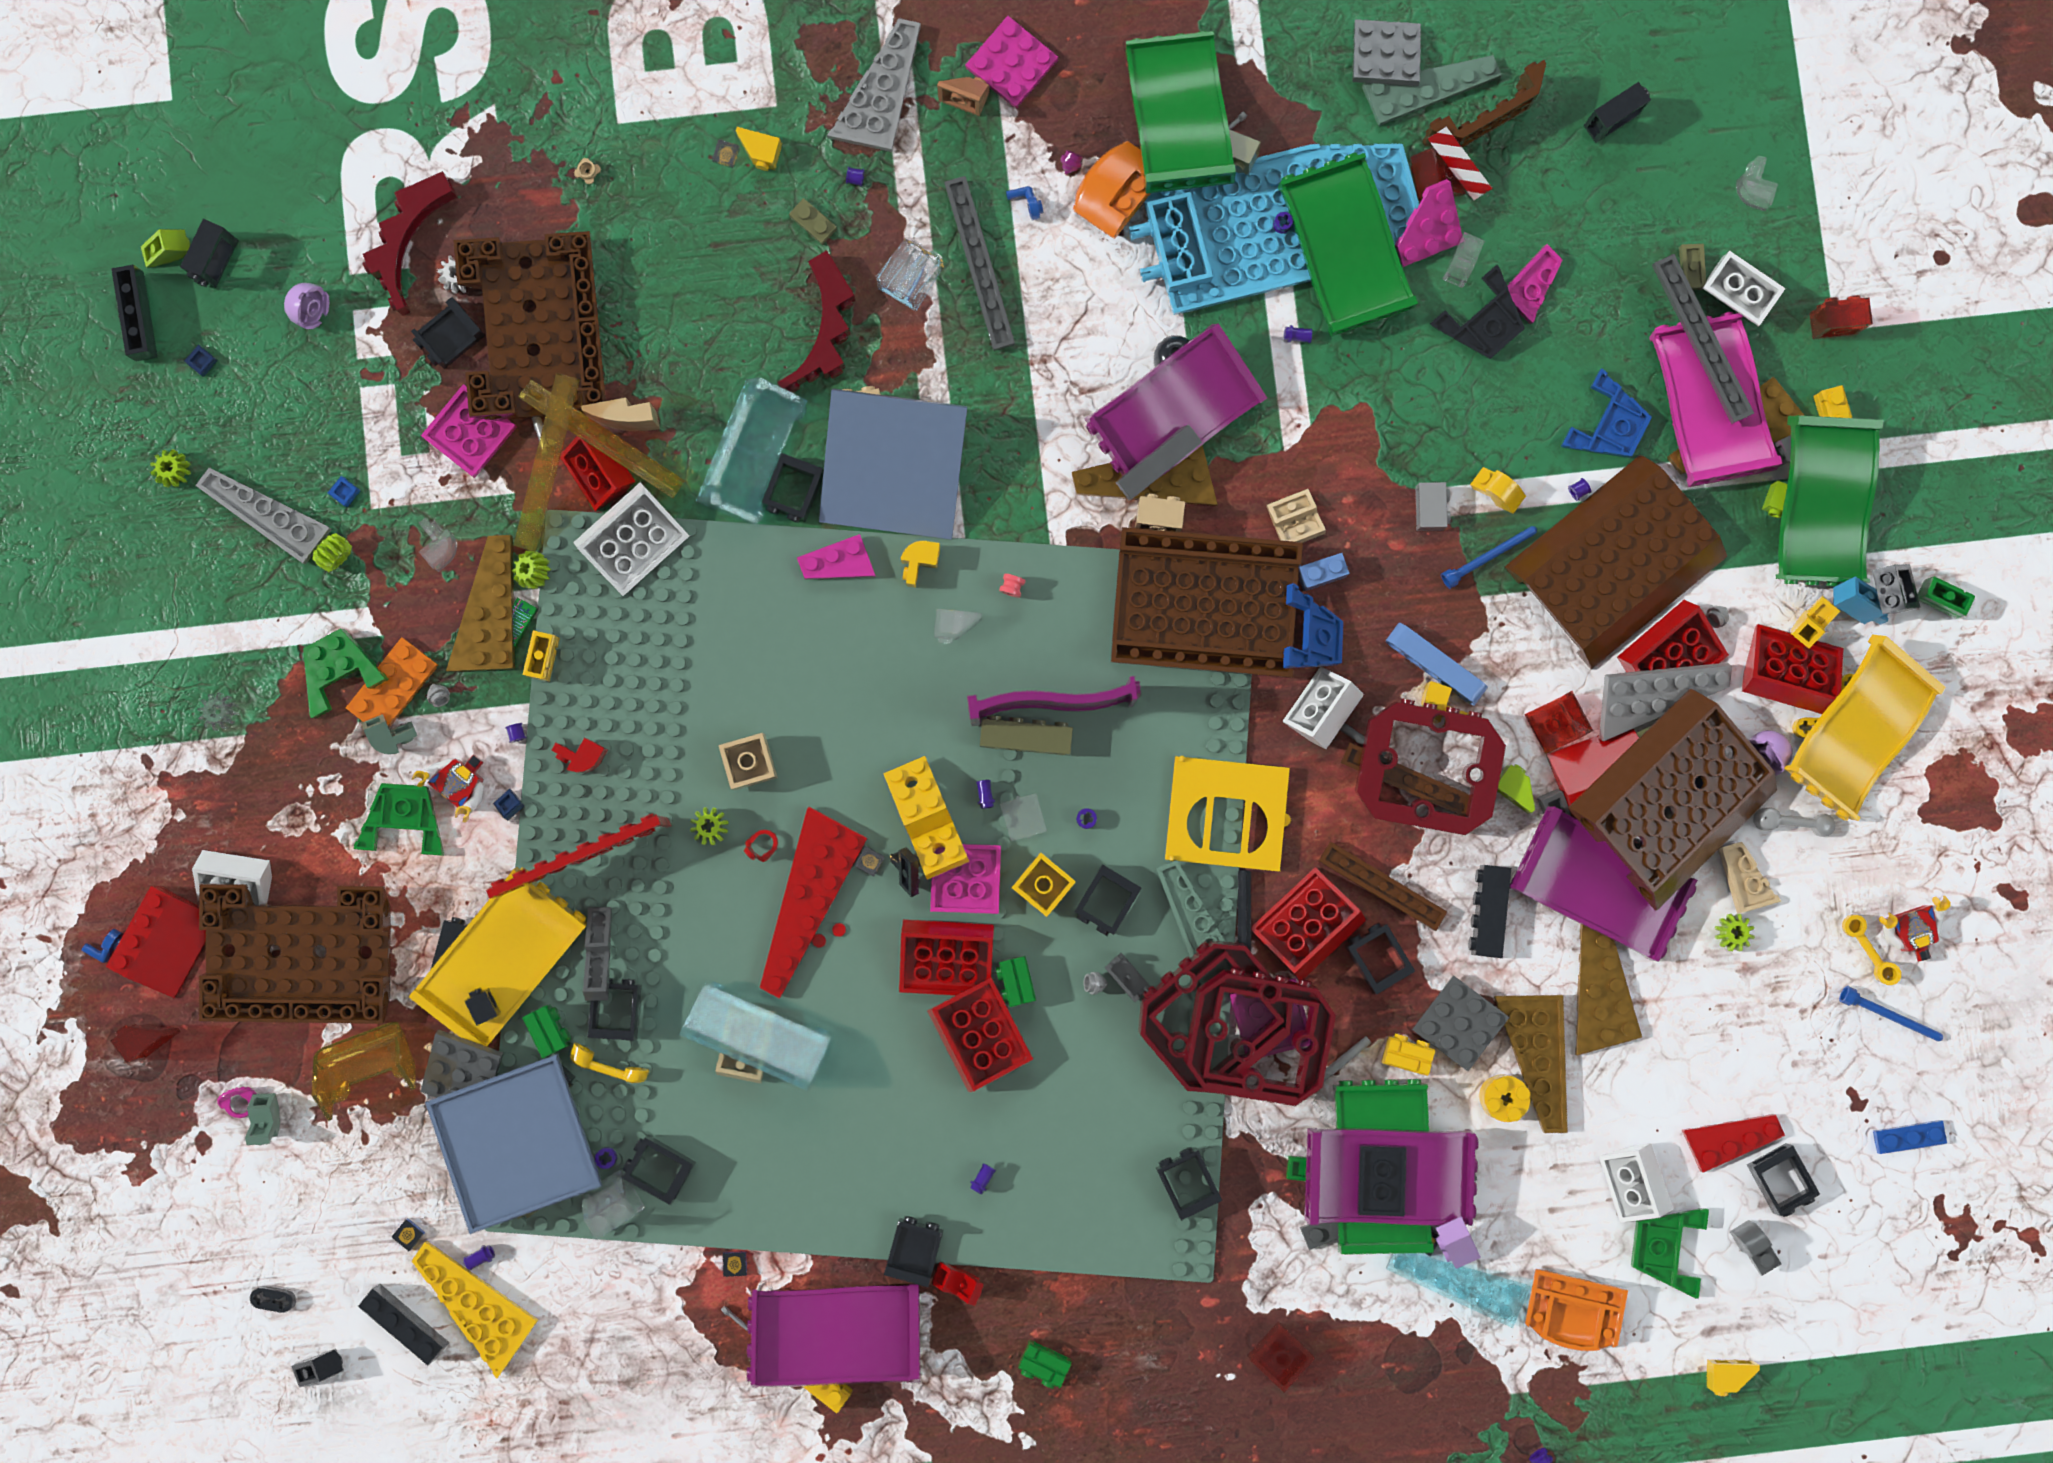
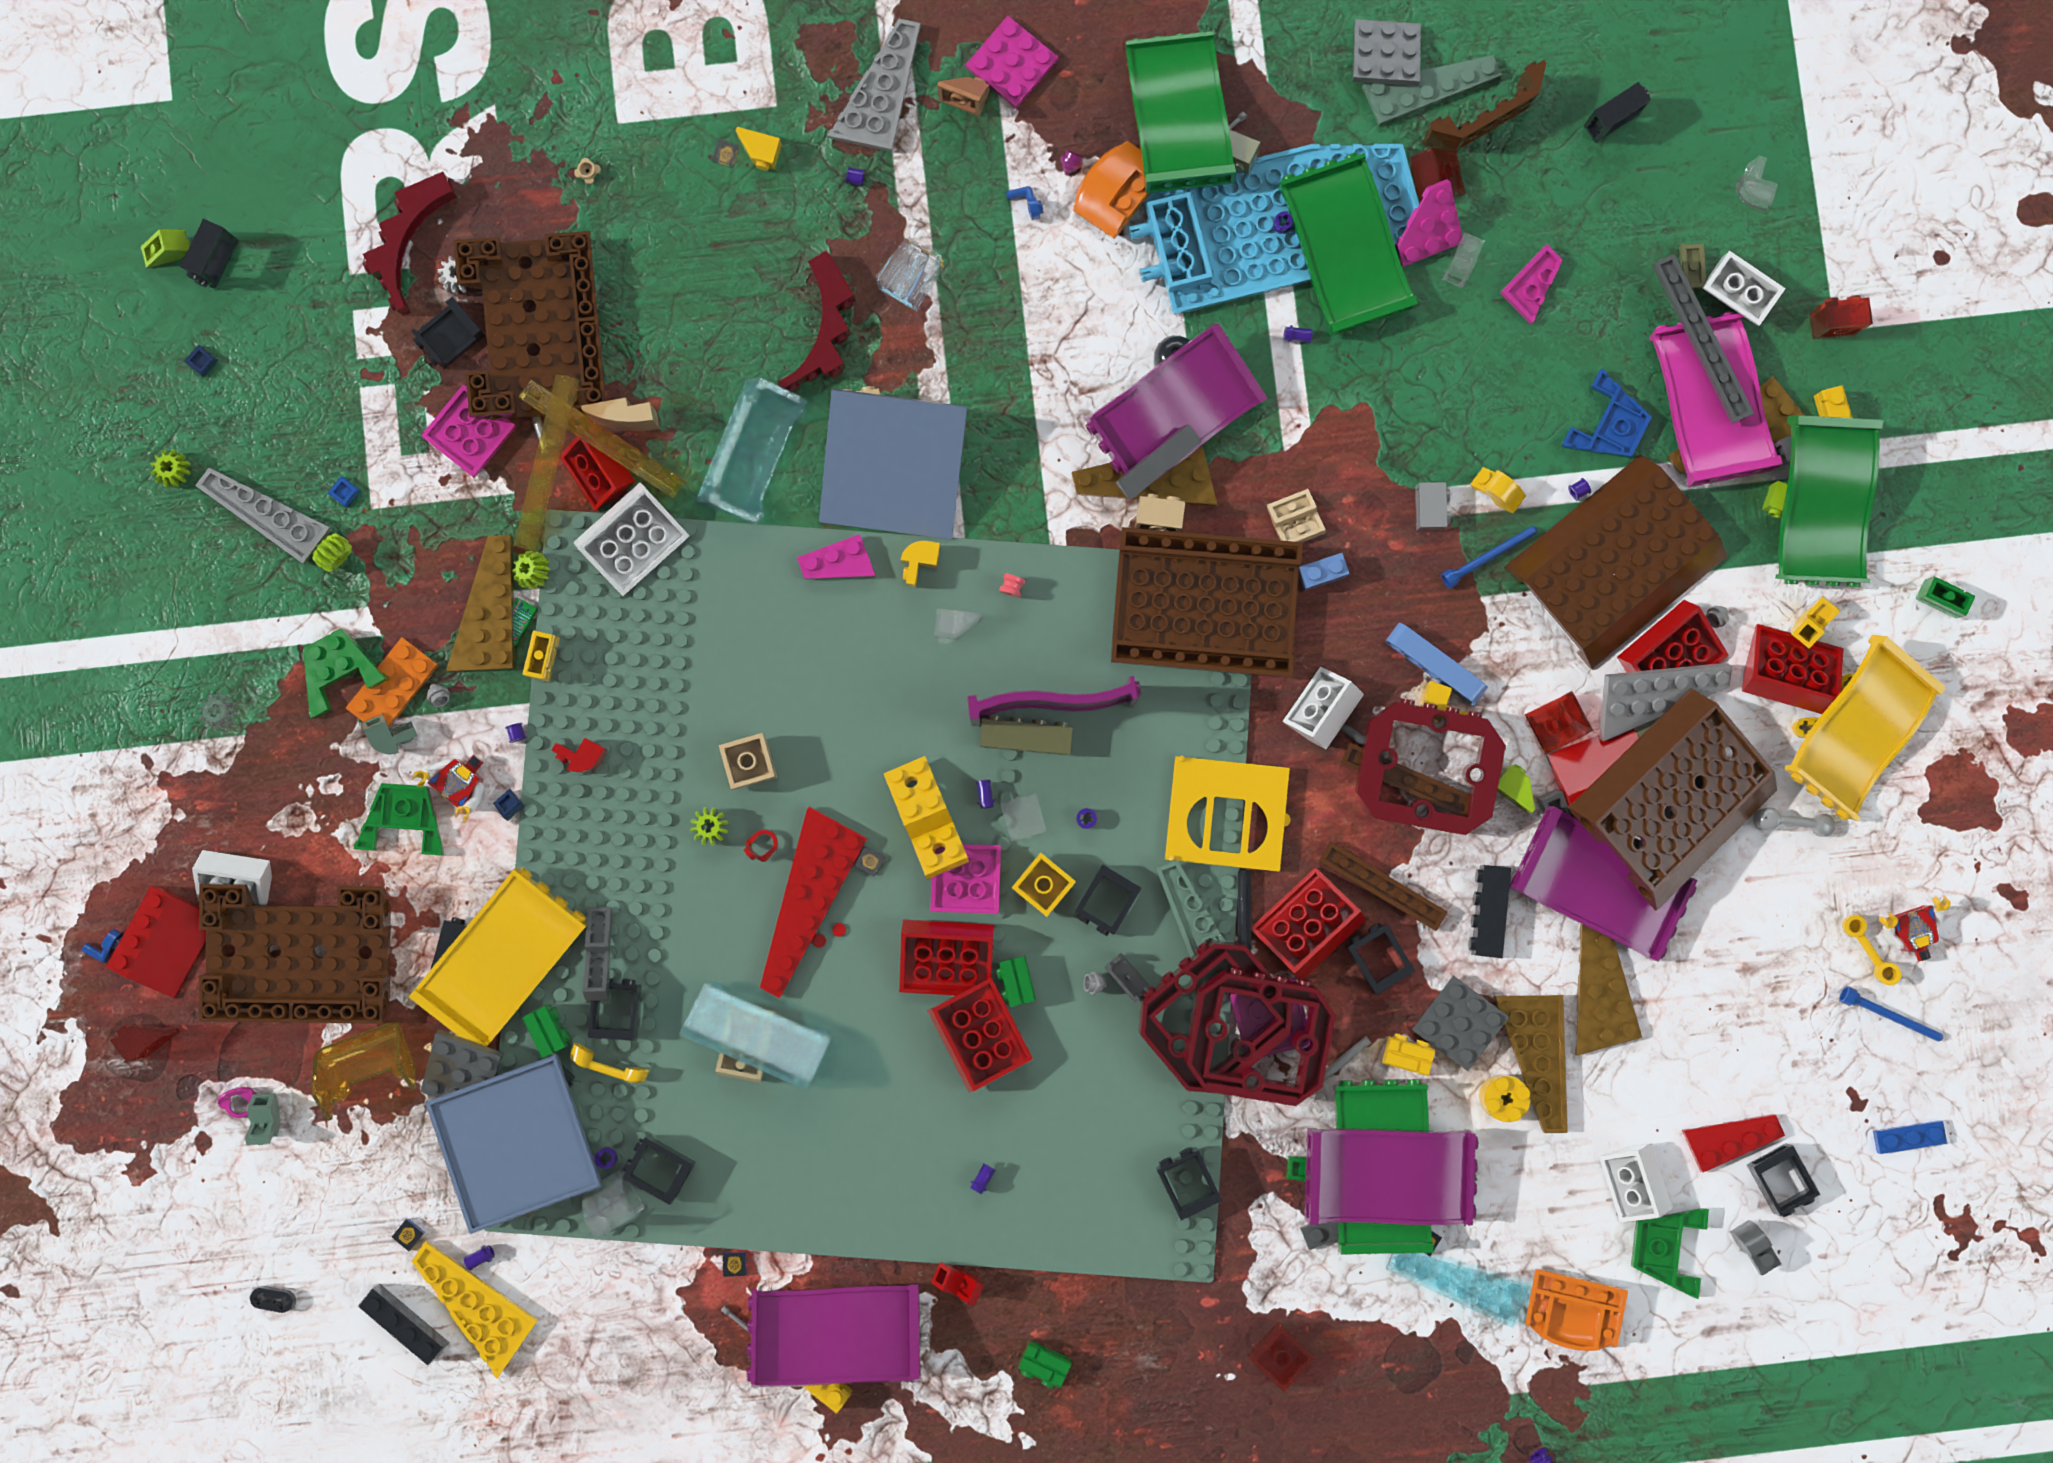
(134, 313): black brick -> none
(306, 304): lavender cylinder -> none
(318, 1368): black slope -> none
(441, 548): clear brick -> none
(482, 1005): black brick -> none
(584, 853): red wing -> none
(801, 467): black window -> none
(812, 221): olive plate -> none
(908, 868): black hinge -> none
(914, 1251): black panel -> none
(979, 263): dark grey plate -> none
(1320, 634): blue wing -> none
(1381, 1180): black tile -> none
(1457, 1243): lavender brick -> none
(1460, 163): sticker -> none
(1490, 327): black wing -> none
(1729, 1375): yellow slope -> none
(1739, 925): lime gear -> none
(1745, 881): tan wing -> none
(1773, 748): lavender cylinder -> none
(1859, 601): dark azure hinge -> none
(1899, 587): window -> none

